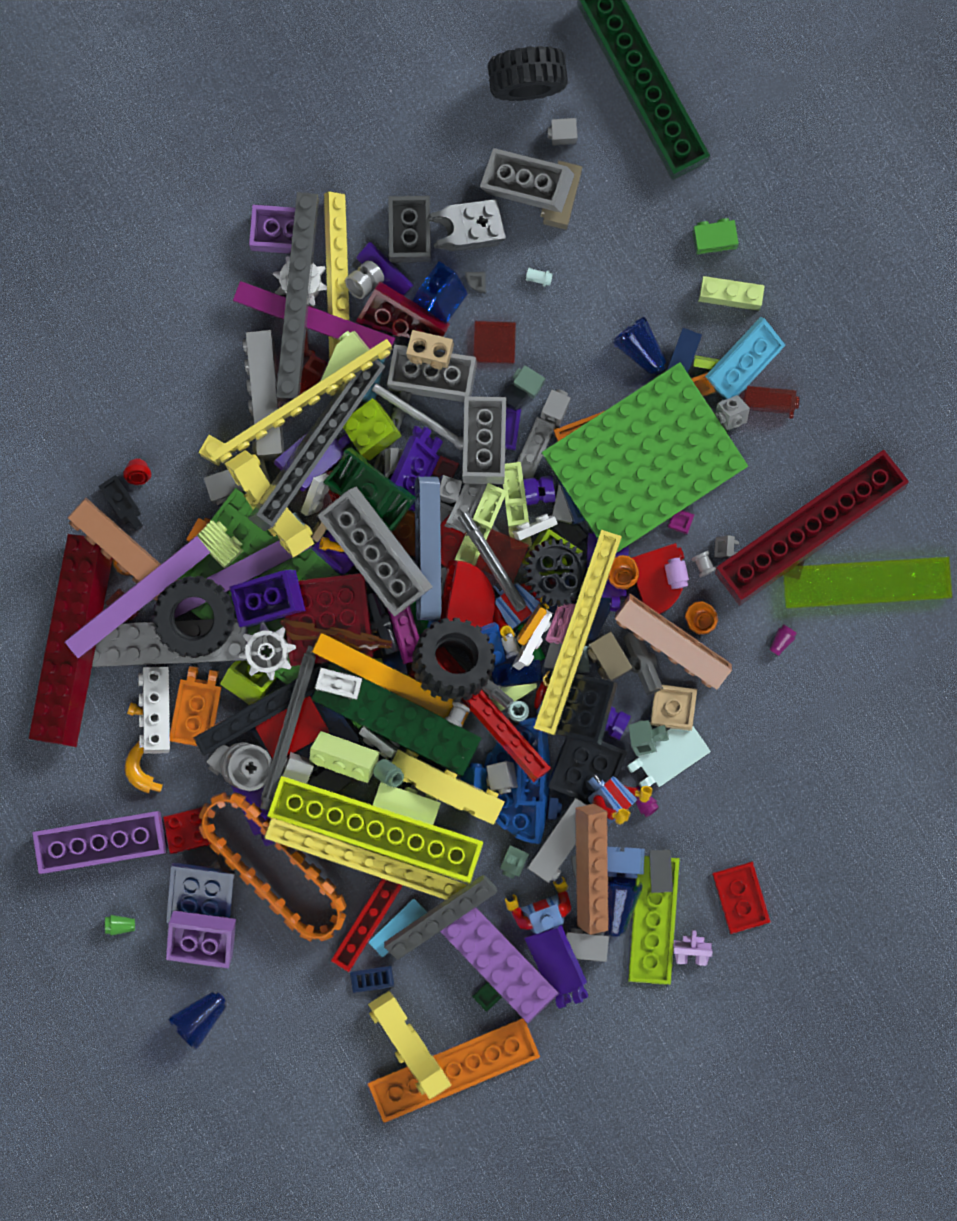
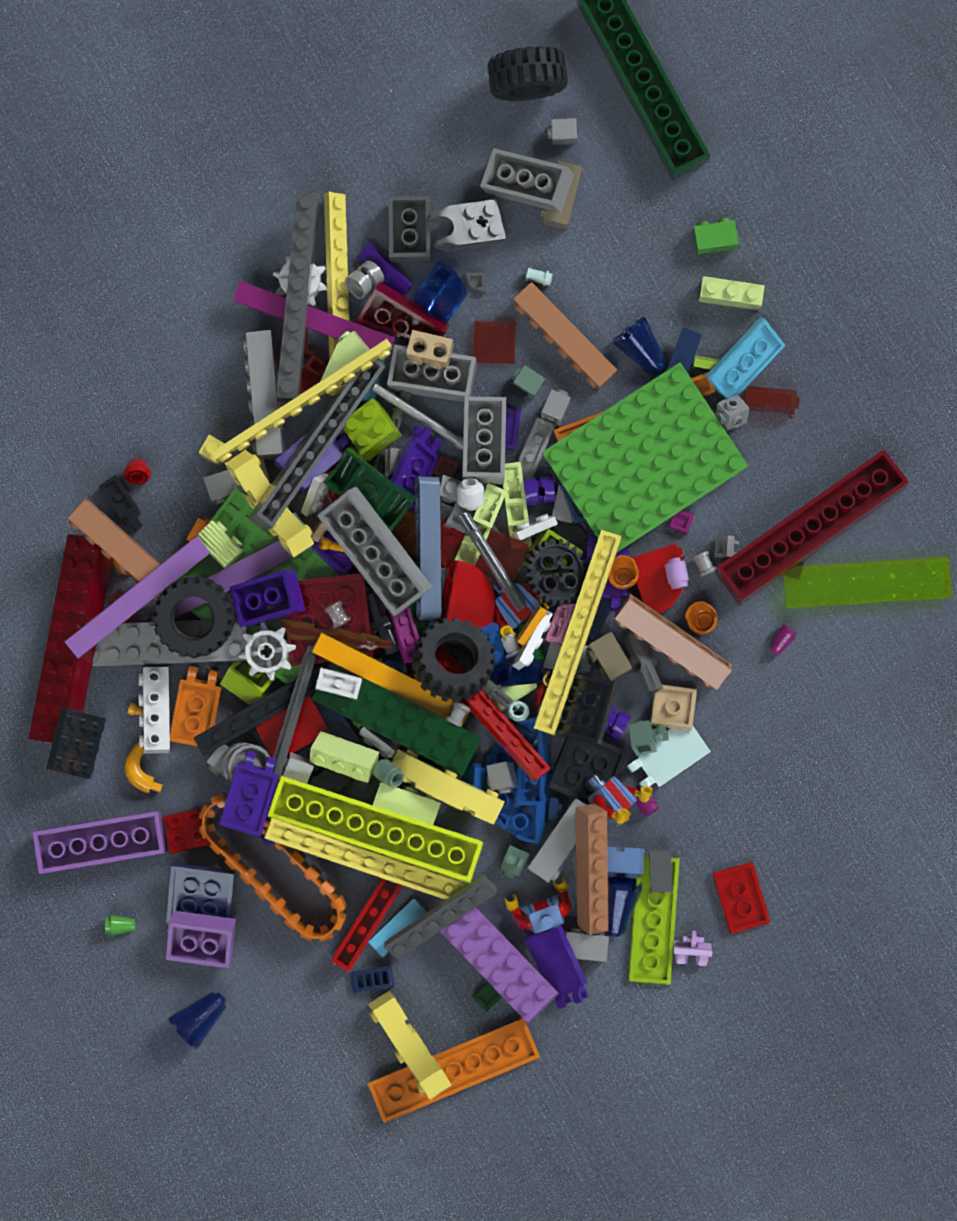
(75, 743): none -> black plate
(249, 796): none -> dark purple tile
(271, 229): medium lavender brick -> none
(337, 614): none -> clear bush
(470, 494): none -> white head
(565, 336): none -> nougat brick

